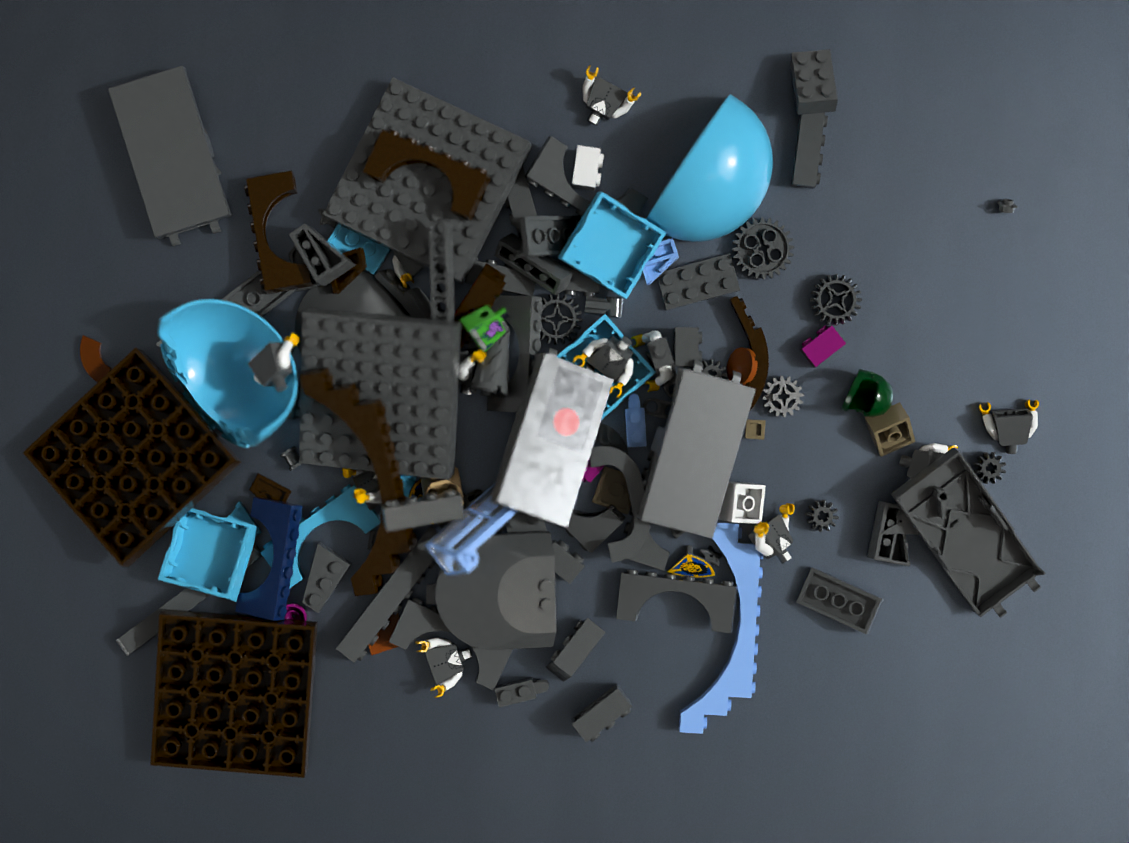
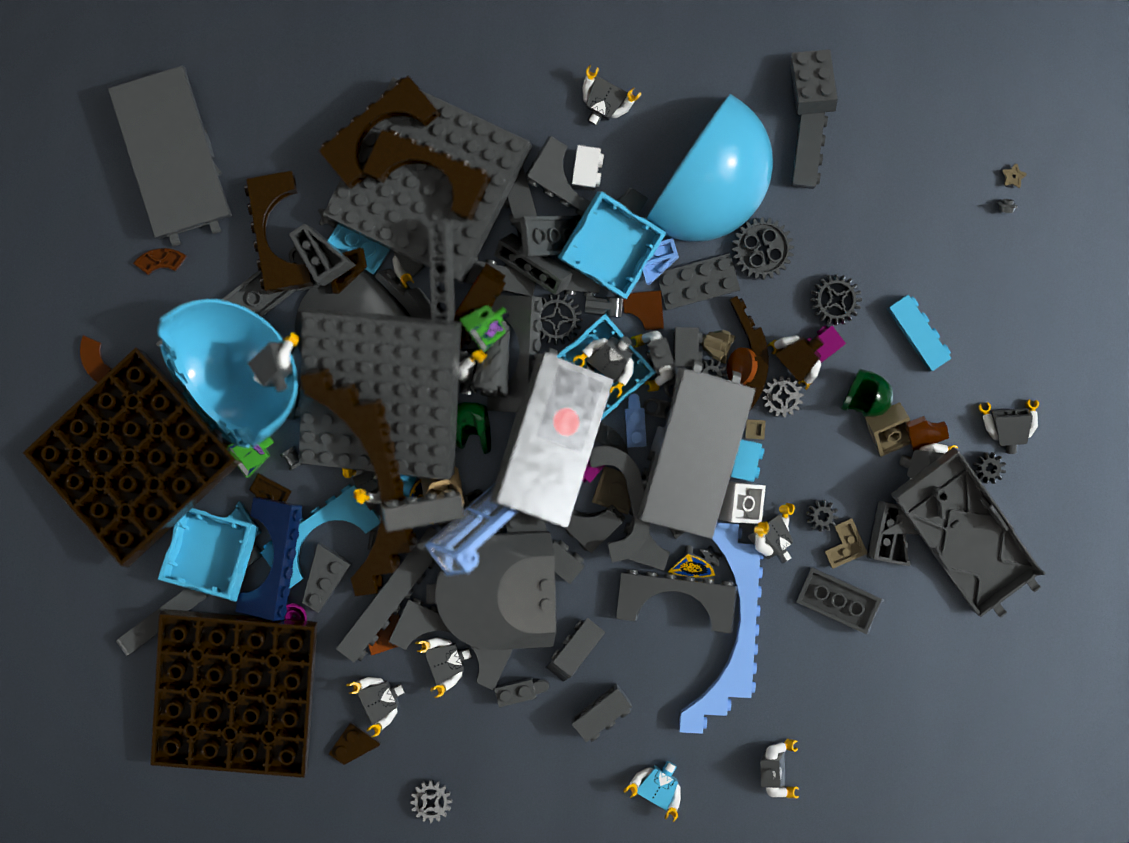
(159, 259): none -> reddish brown tile
(252, 457): none -> bright green torso
(353, 744): none -> dark brown wing
(378, 700): none -> torso
(402, 100): none -> dark brown arch
(425, 795): none -> light grey gear
(473, 420): none -> dark green piece
(647, 308): none -> reddish brown tile
(658, 787): none -> torso
(718, 344): none -> dark tan brick
(747, 461): none -> medium azure brick
(774, 770): none -> torso
(799, 356): none -> dark brown torso
(850, 546): none -> dark tan plate
(919, 333): none -> medium azure brick
(924, 432): none -> reddish brown tile
(1013, 171): none -> dark tan plate

